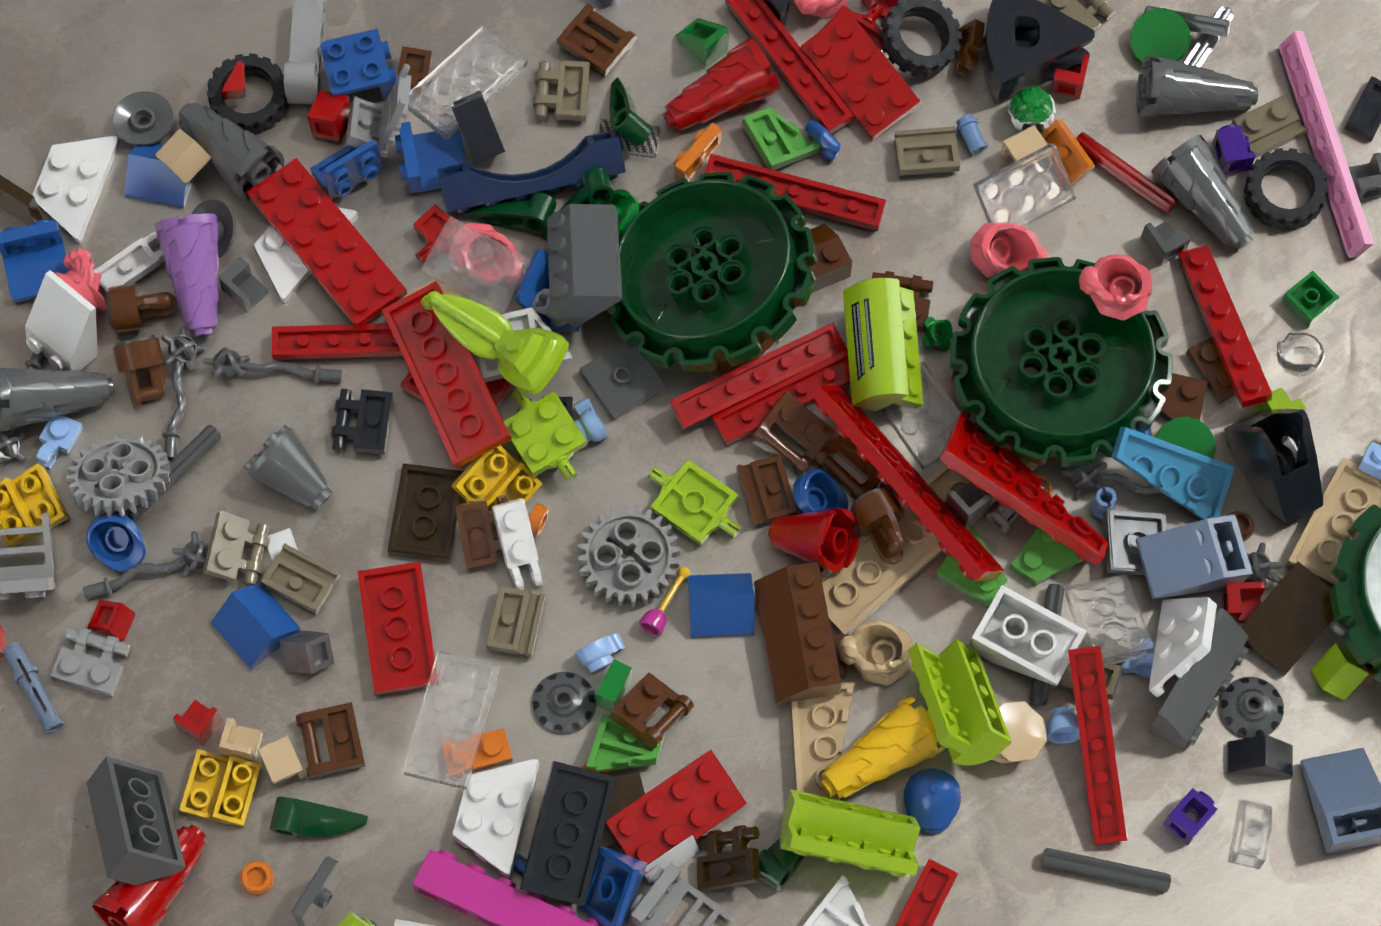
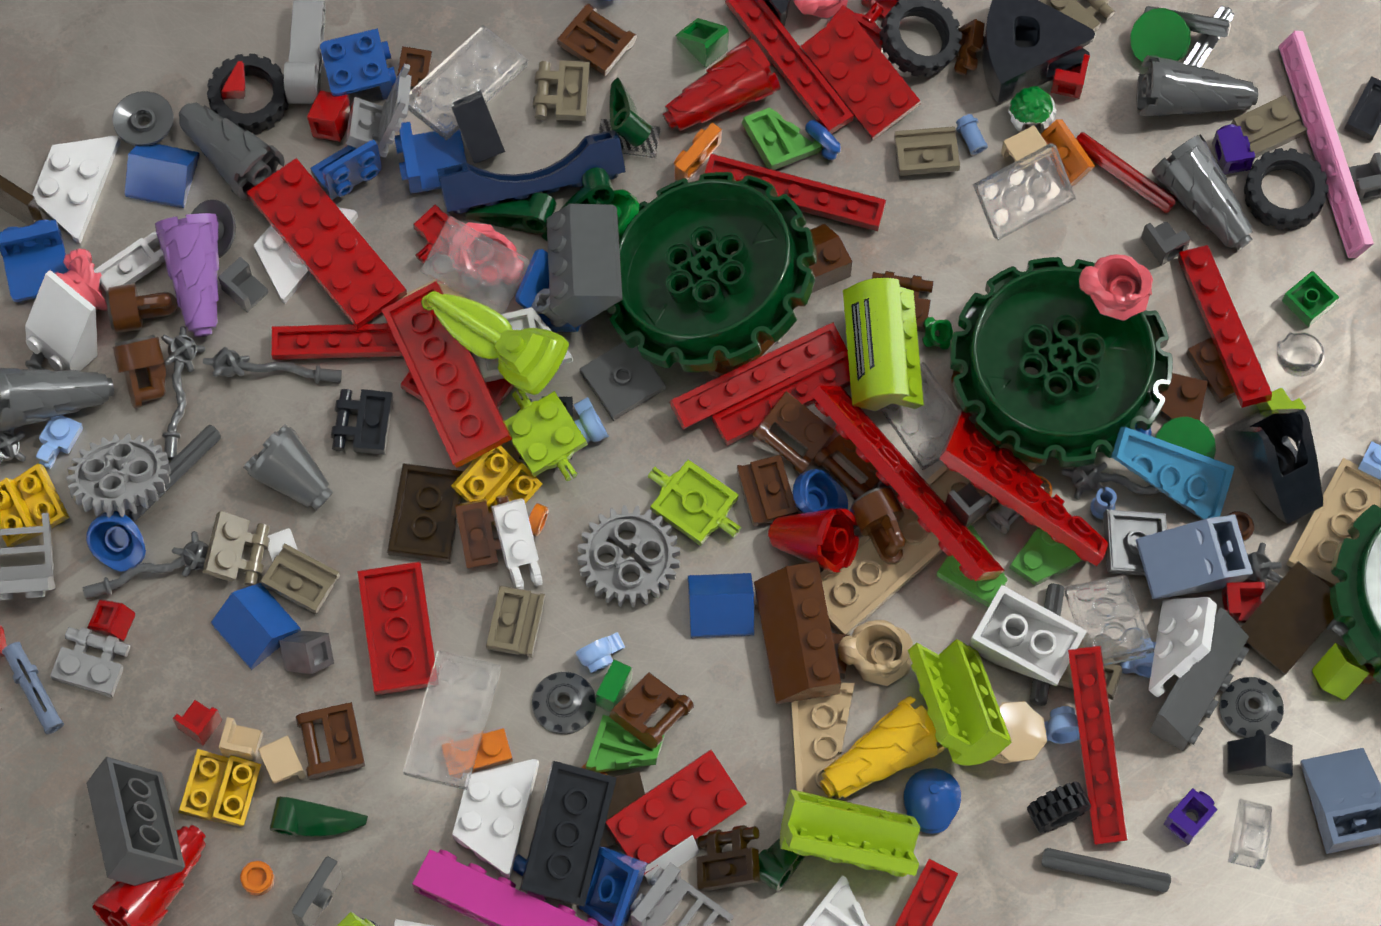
(183, 156): tan panel -> none
(655, 620): dark pink hinge -> none
(1002, 246): coral piece -> none
(1058, 807): none -> black tyre

